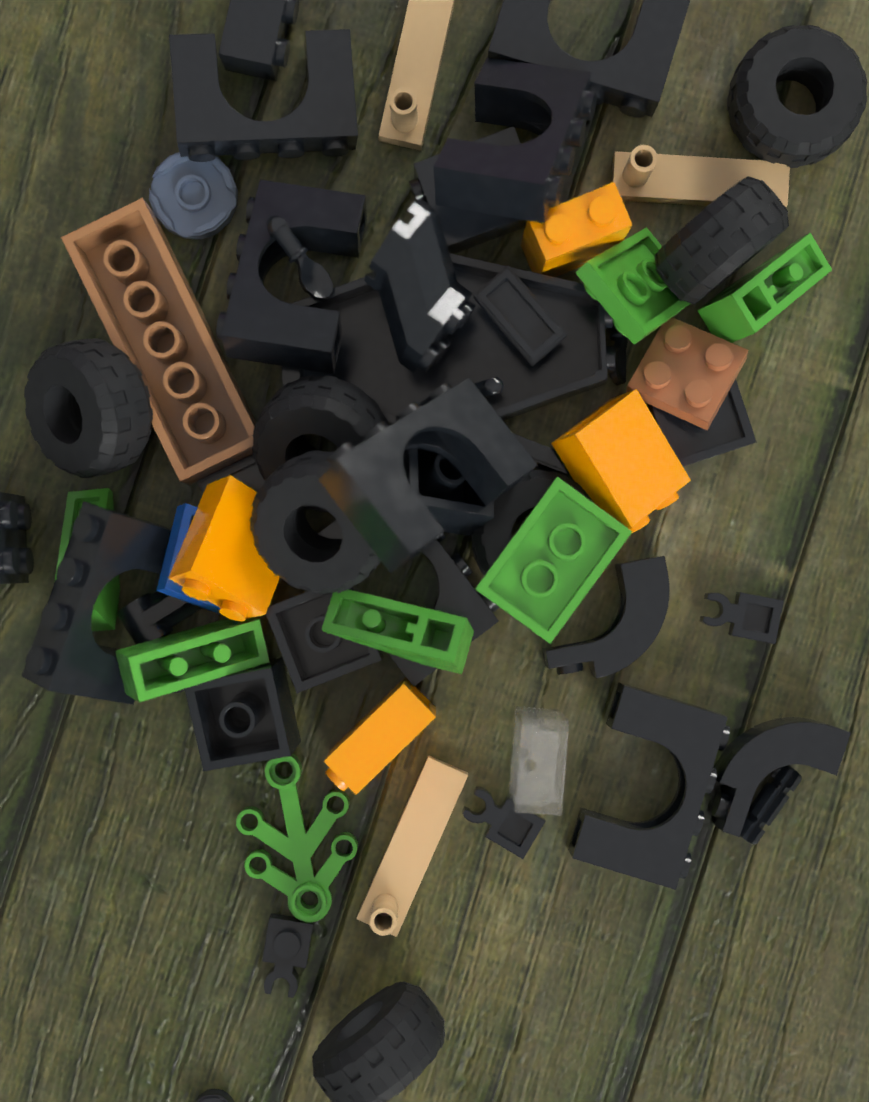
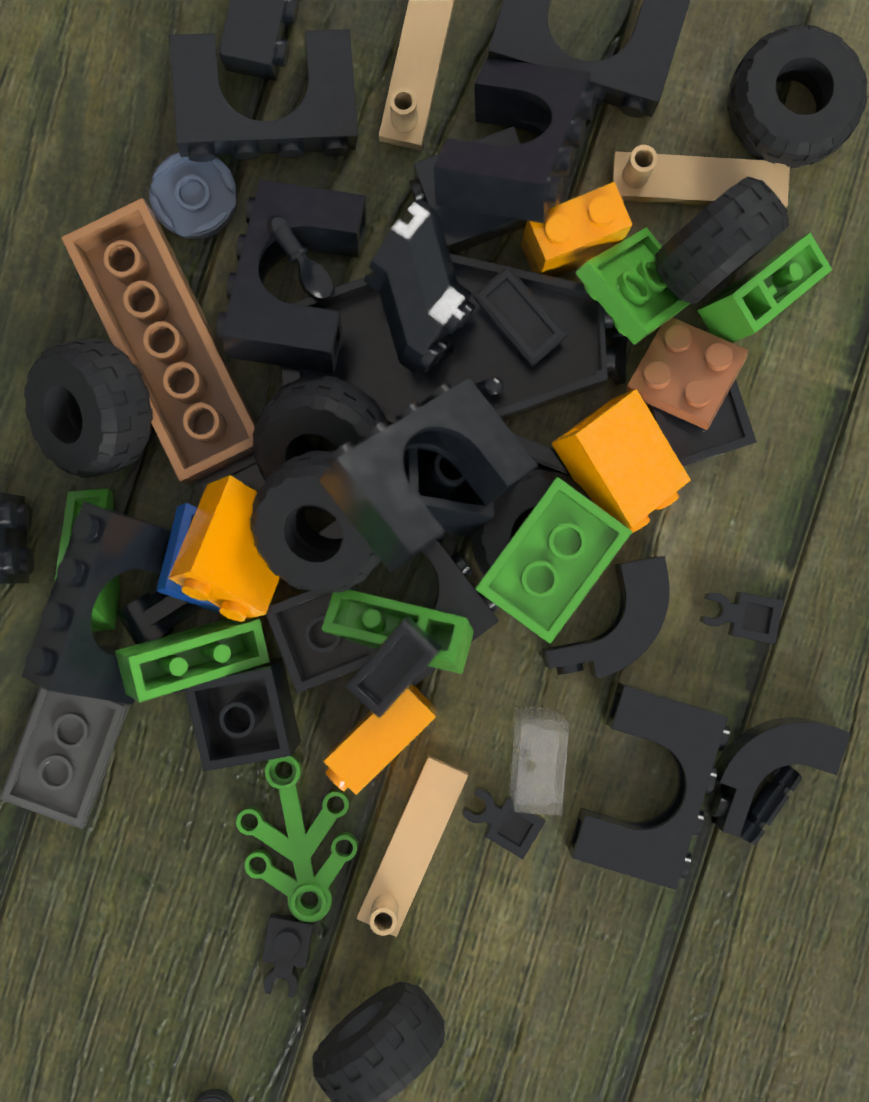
(64, 755): none -> dark grey tile
(393, 667): none -> black tile

